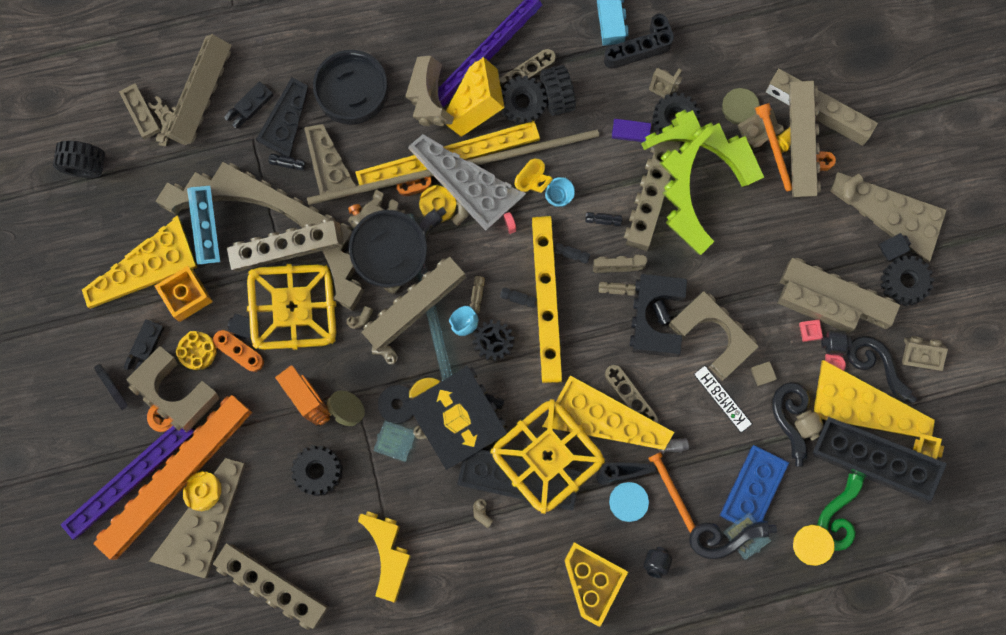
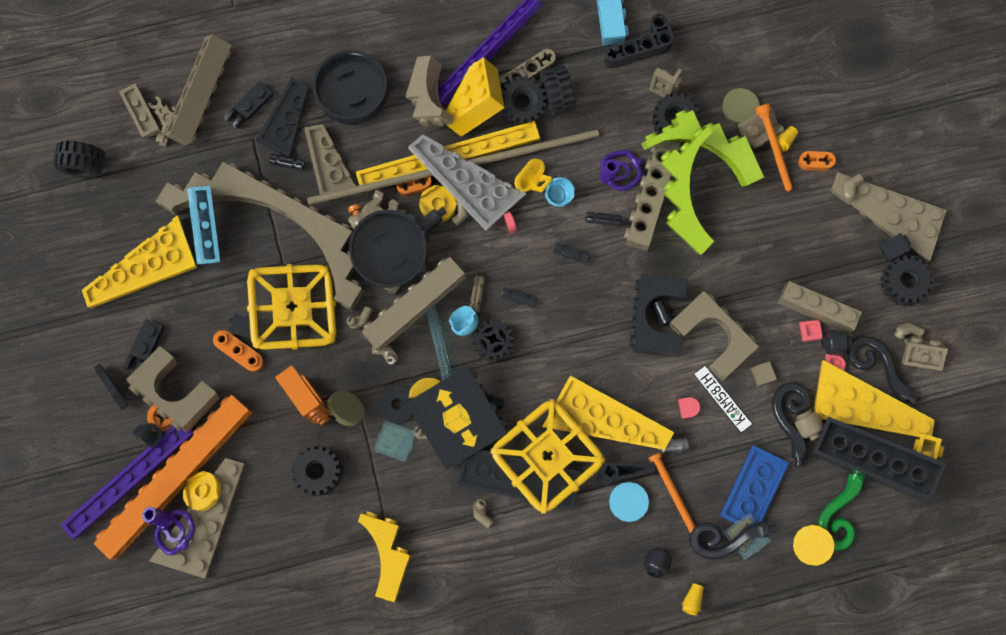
(148, 434): none -> black rock
(163, 520): none -> dark purple piece
(183, 293): light orange brick -> none
(196, 350): yellow tile -> none
(231, 554): dark tan brick -> none
(239, 251): brick -> none
(546, 299): yellow beam -> none
(593, 582): yellow brick -> none
(610, 167): none -> dark purple piece
(617, 288): dark tan axle -> none
(620, 264): dark tan hinge -> none
(630, 130): dark purple tile -> none
(633, 395): dark tan beam -> none
(688, 407): none -> coral tile
(693, 600): none -> yellow cone
(803, 139): dark tan brick -> none
(830, 111): dark tan brick -> none
(873, 307): dark tan brick -> none
(908, 328): none -> dark tan arm

